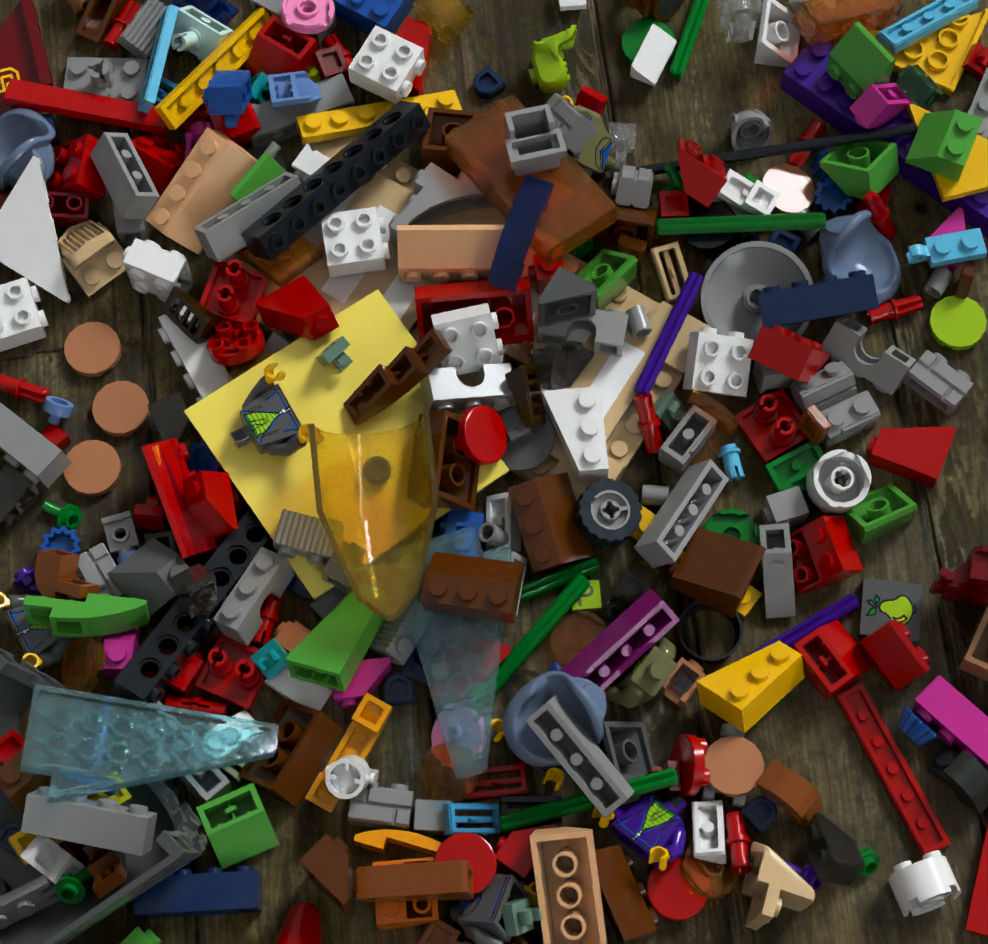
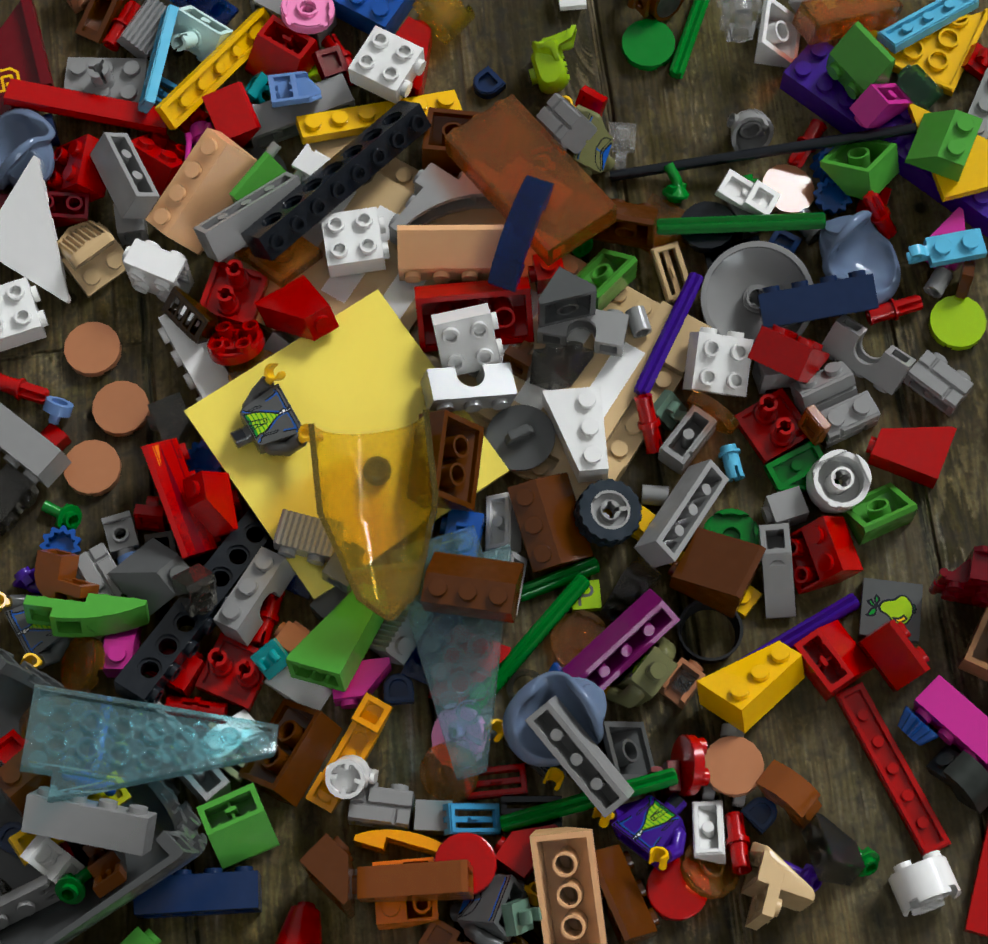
(228, 95): blue brick -> none
(335, 354): sand green tile -> none
(393, 381): reddish brown slope -> none
(481, 435): red tile -> none
(493, 535): light grey hinge -> none
(527, 394): dark brown slope -> none
(532, 140): light grey plate -> none
(632, 186): light grey brick -> none
(632, 246): dark orange tile -> none
(652, 56): white slope -> none
(673, 204): red tile -> none
(701, 174): red slope -> none

